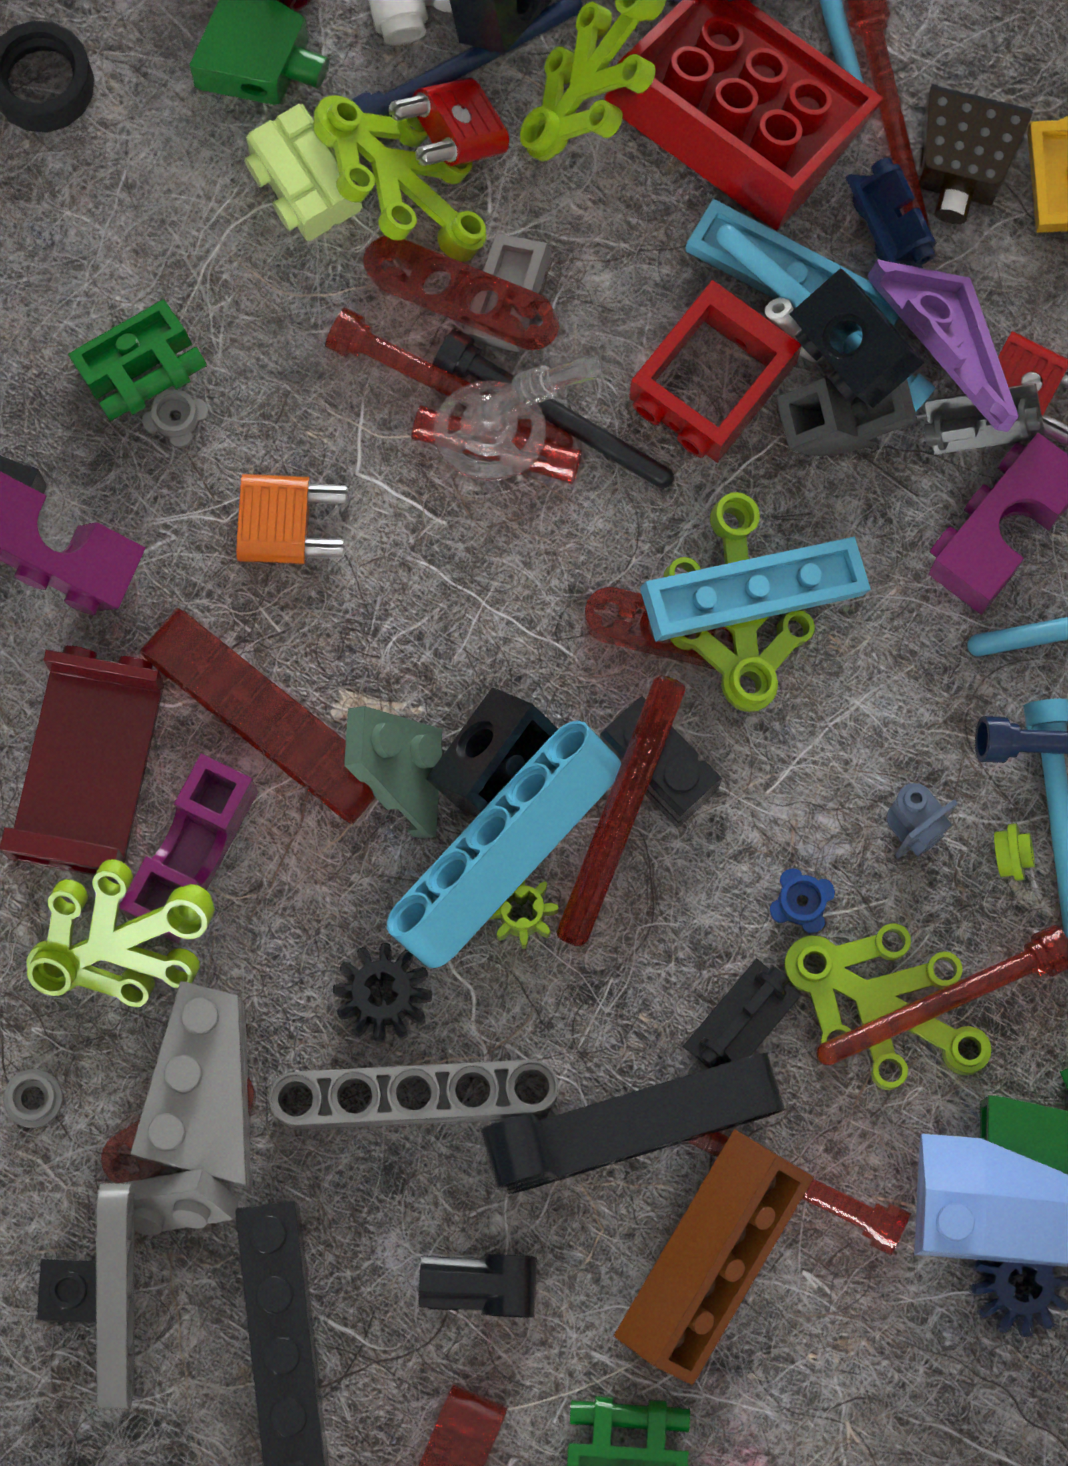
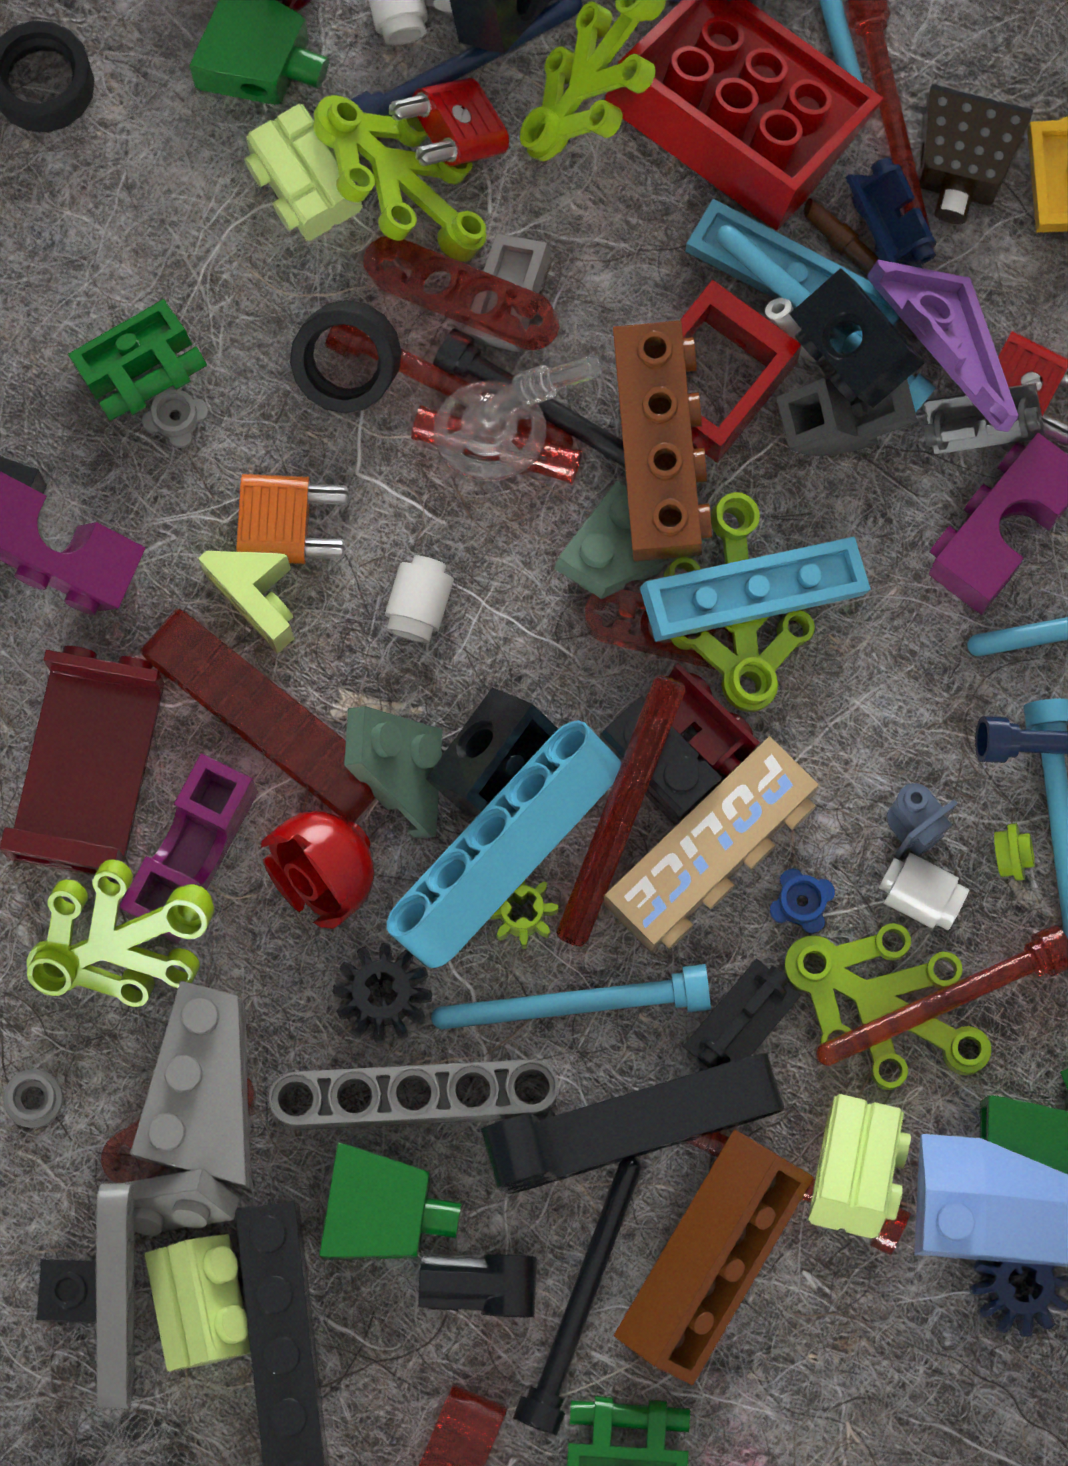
(198, 1302): none -> yellowish green brick
(243, 580): none -> yellowish green slope
(321, 864): none -> red cylinder
(325, 392): none -> black tyre
(381, 1209): none -> green torso
(418, 599): none -> white brick
(543, 1403): none -> black piece
(602, 549): none -> sand green wing
(658, 440): none -> dark orange brick
(684, 989): none -> medium azure piece
(711, 845): none -> tan brick
(723, 736): none -> dark red hinge
(840, 236): none -> reddish brown piece
(857, 1167): none -> yellowish green brick
(923, 891): none -> white brick

